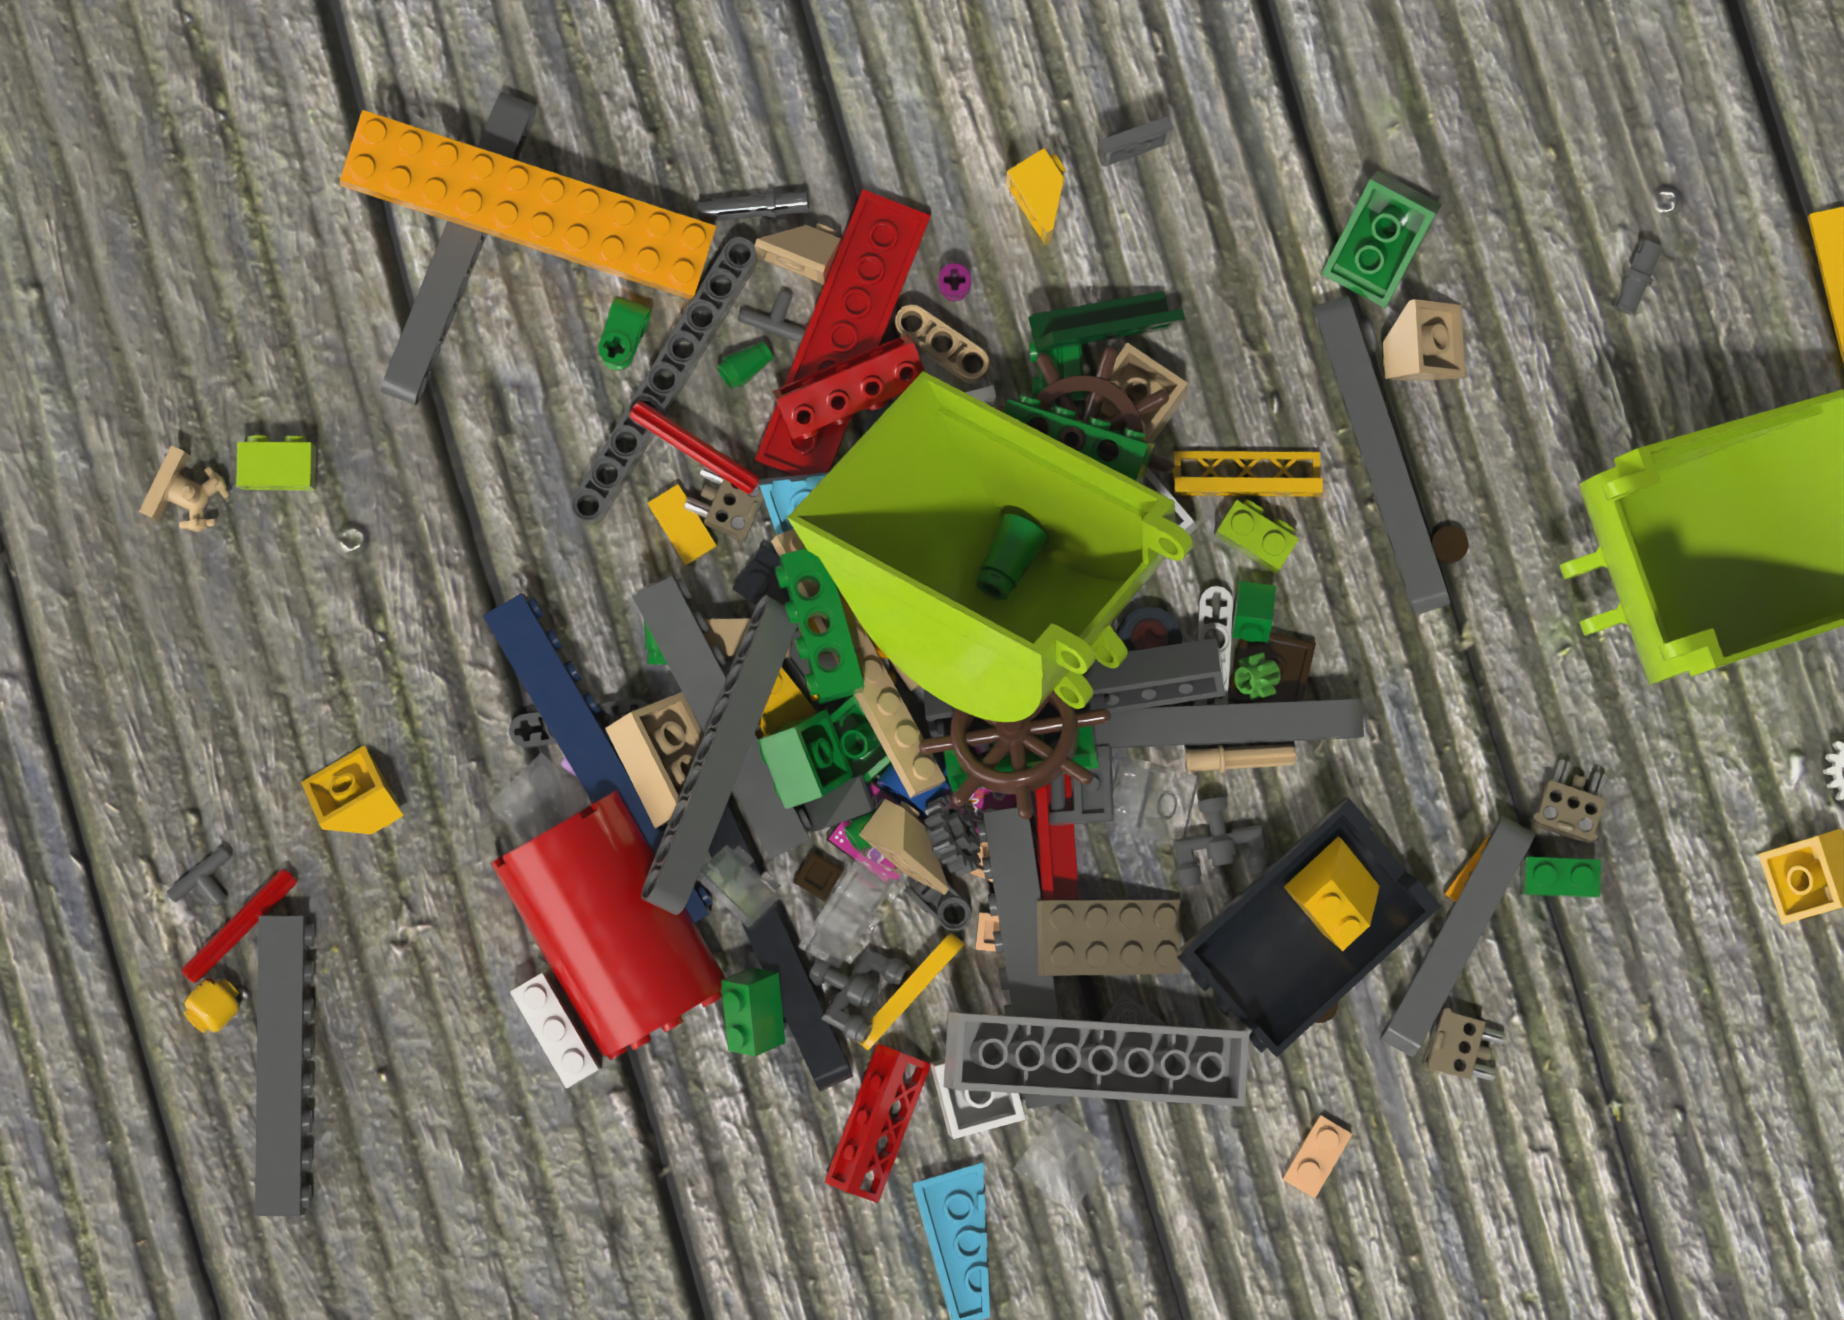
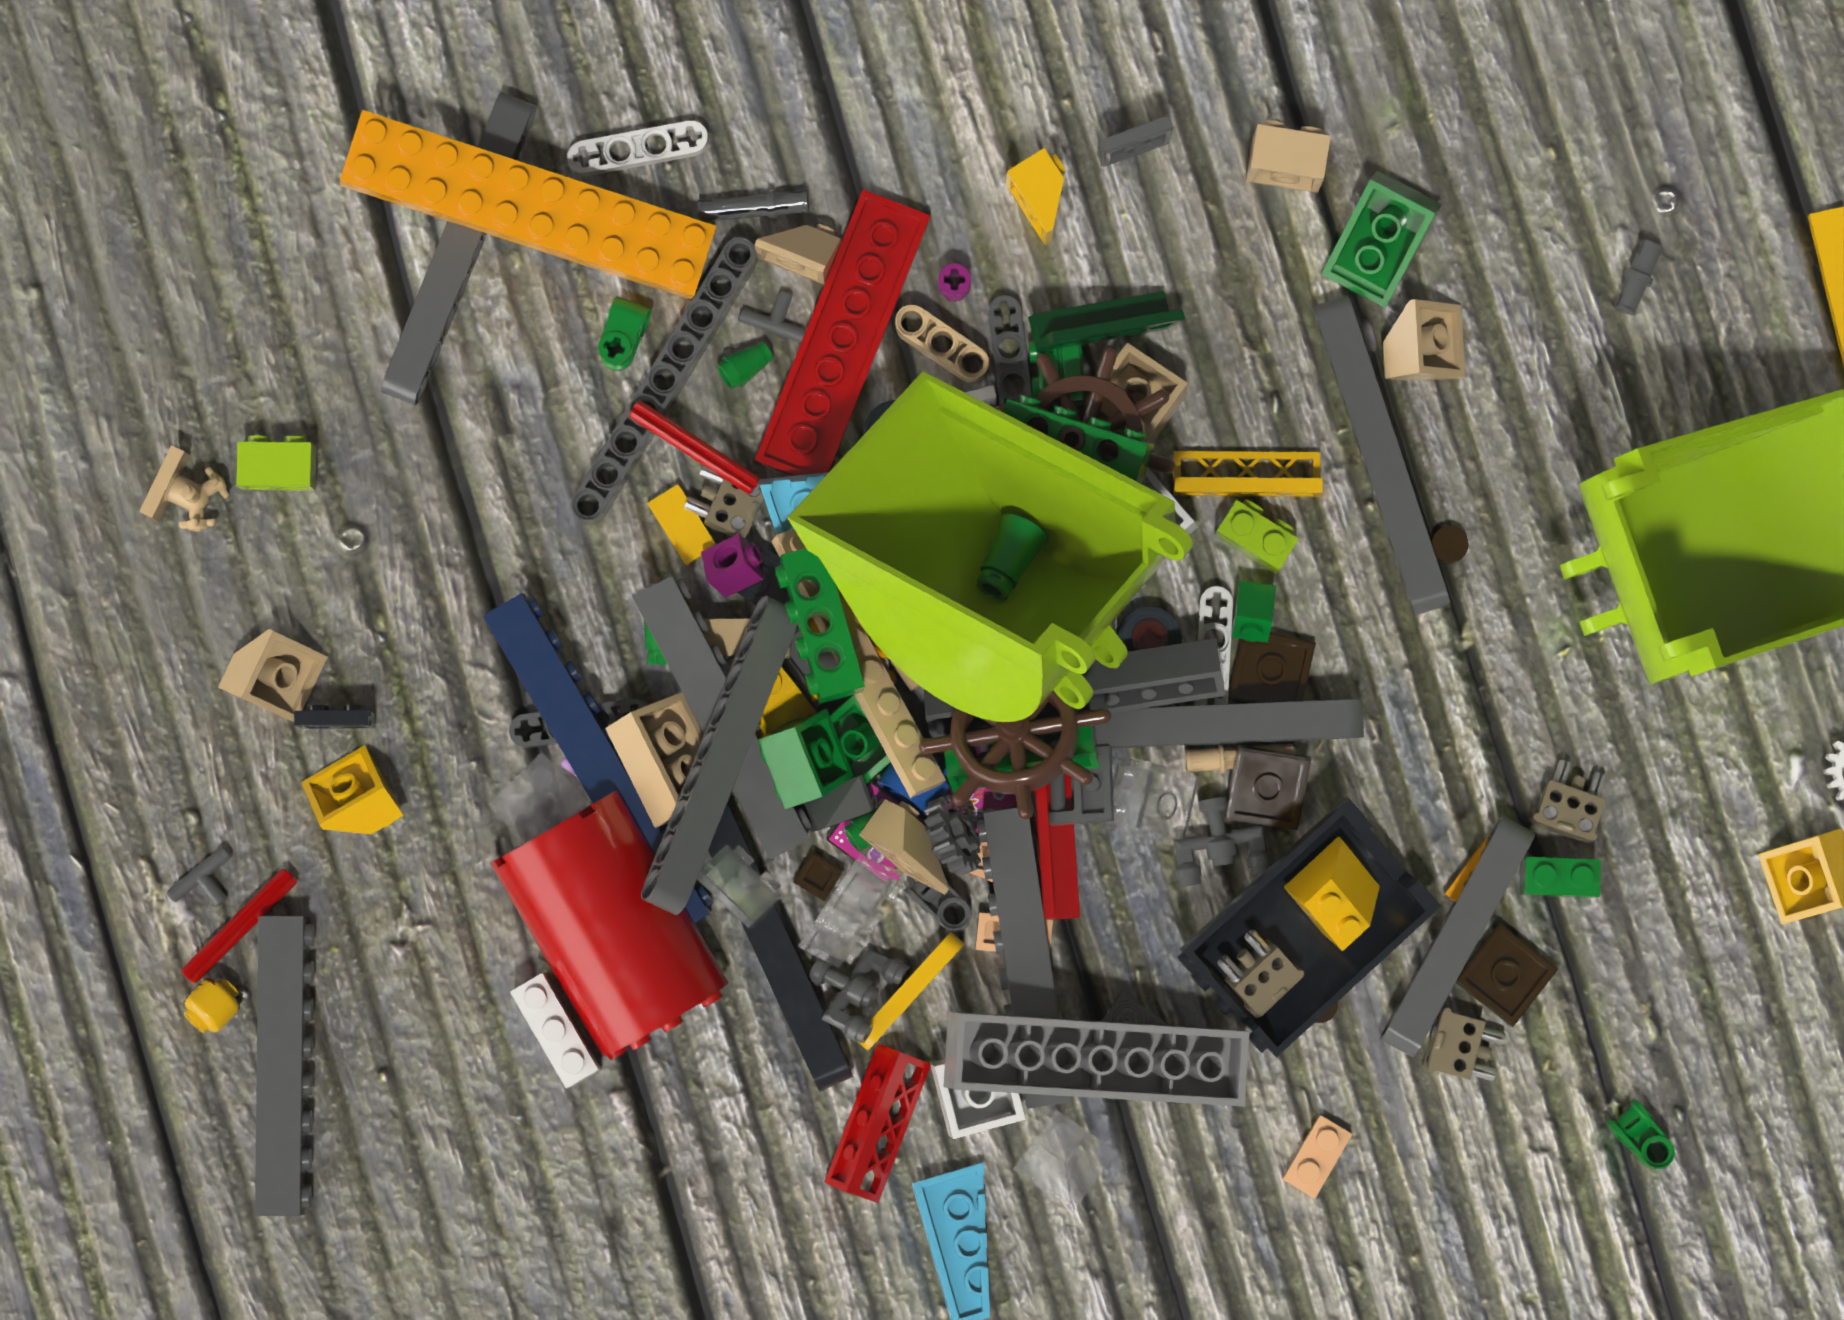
(274, 673): none -> tan slope
(320, 717): none -> black plate
(637, 142): none -> white beam
(732, 565): none -> magenta brick
(753, 1011): green brick -> none
(848, 387): red brick -> none
(1003, 366): none -> dark grey beam
(1108, 937): dark tan plate -> none
(1257, 676): bright green gear -> none
(1261, 975): none -> dark tan piece
(1267, 787): none -> dark brown tile
(1288, 156): none -> tan brick
(1506, 975): none -> dark brown tile
(1641, 1134): none -> green piece

